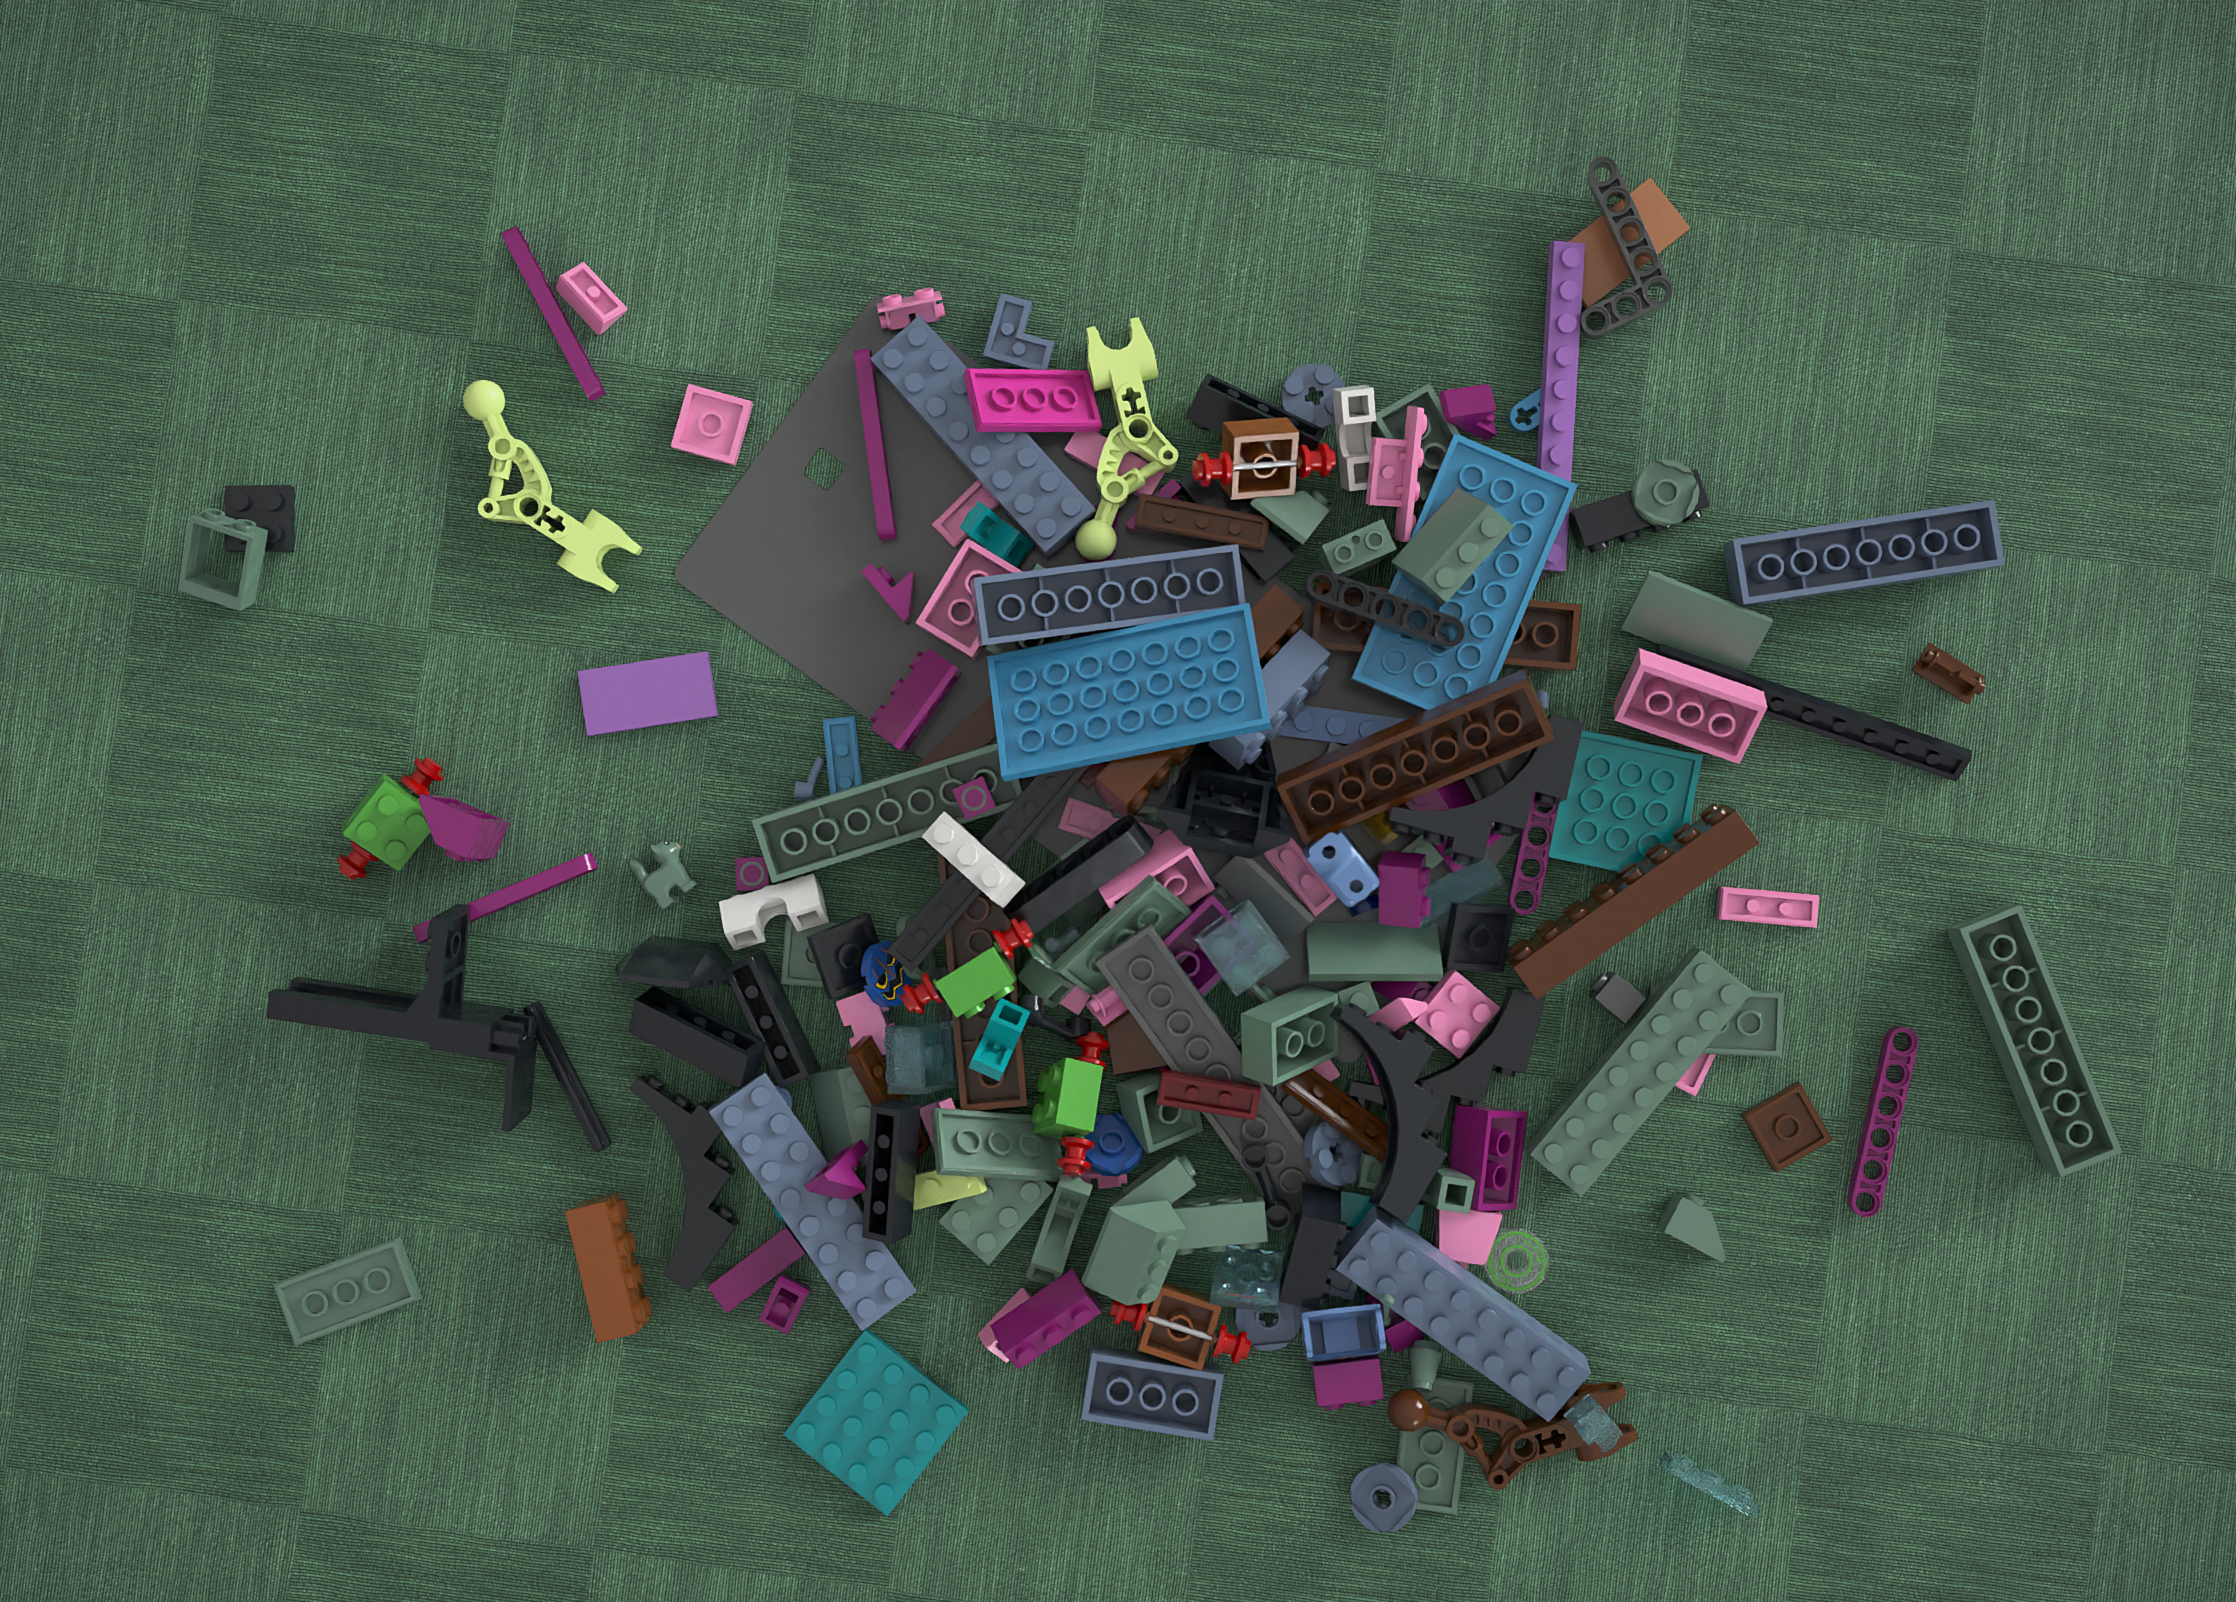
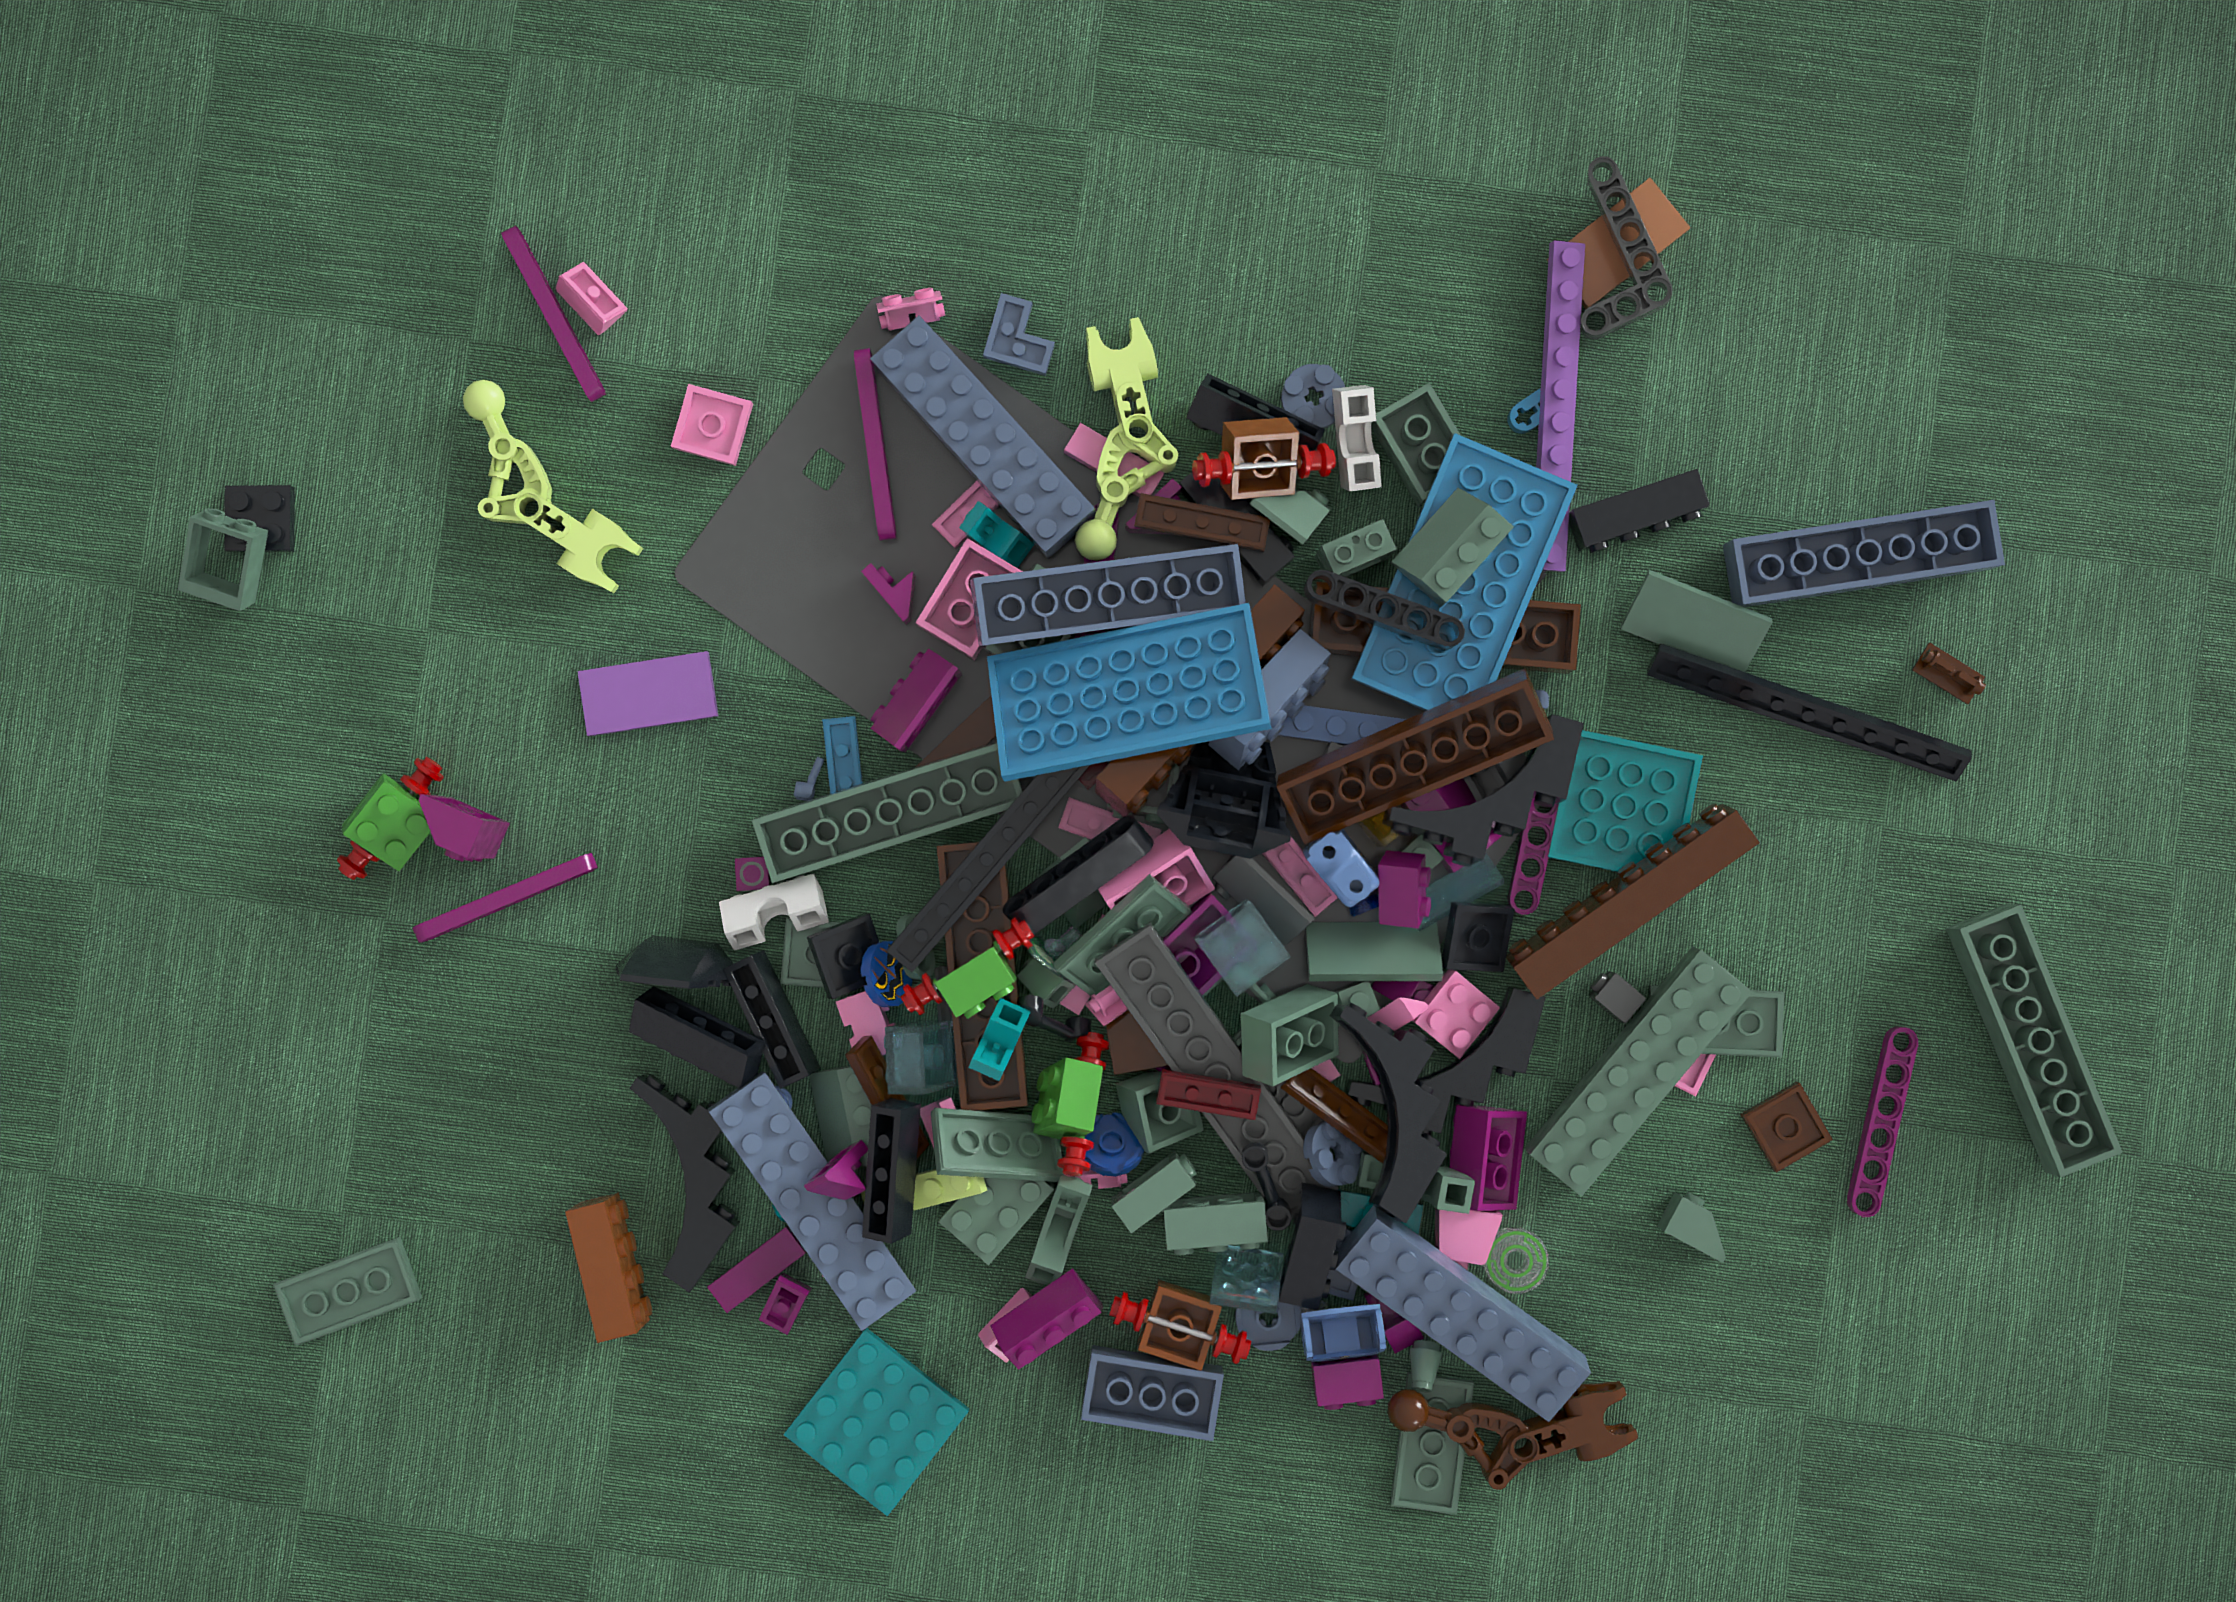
(432, 1016): black piece -> none
(568, 1078): black axle -> none
(665, 879): sand green animal -> none
(973, 859): white arch -> none
(974, 797): magenta tile -> none
(1032, 400): dark pink tile -> none
(1134, 1252): sand green slope -> none
(1387, 1301): sand green hinge -> none
(1395, 471): bright pink bracket -> none
(1401, 1491): sand blue plate -> none
(1470, 409): magenta slope -> none
(1593, 1424): clear light blue brick -> none
(1665, 492): sand green tile -> none
(1689, 706): bright pink brick -> none
(1710, 1483): clear light blue plate -> none
(1767, 907): bright pink tile -> none

